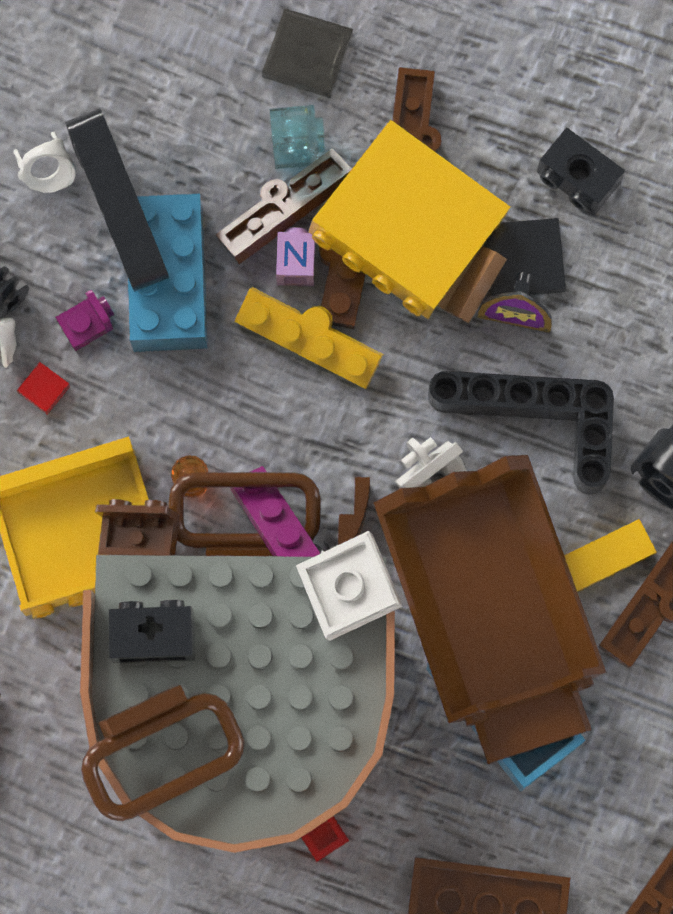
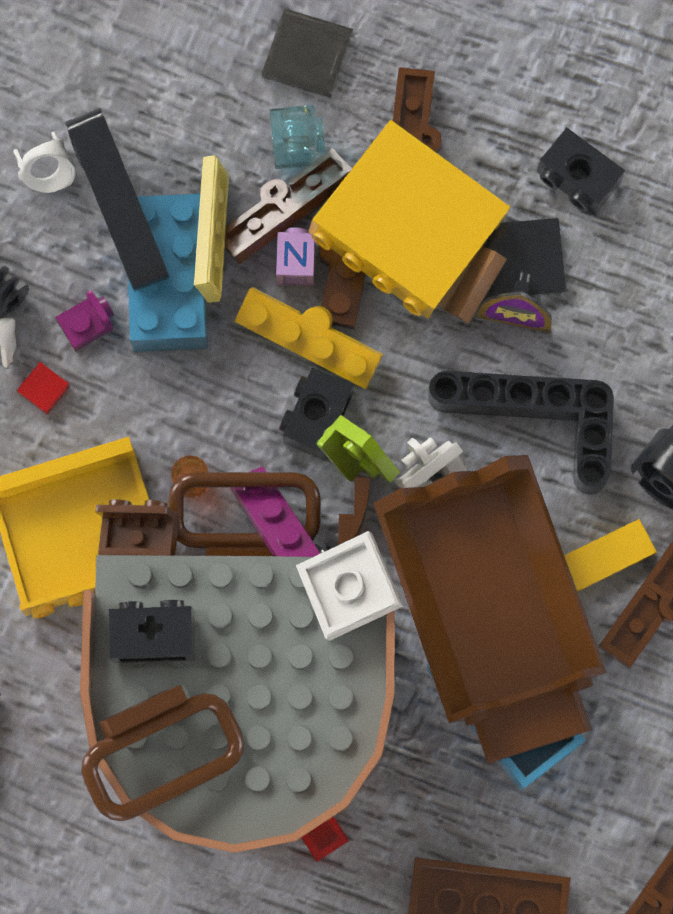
(211, 229): none -> light yellow tile
(319, 390): none -> black brick
(355, 450): none -> lime bracket

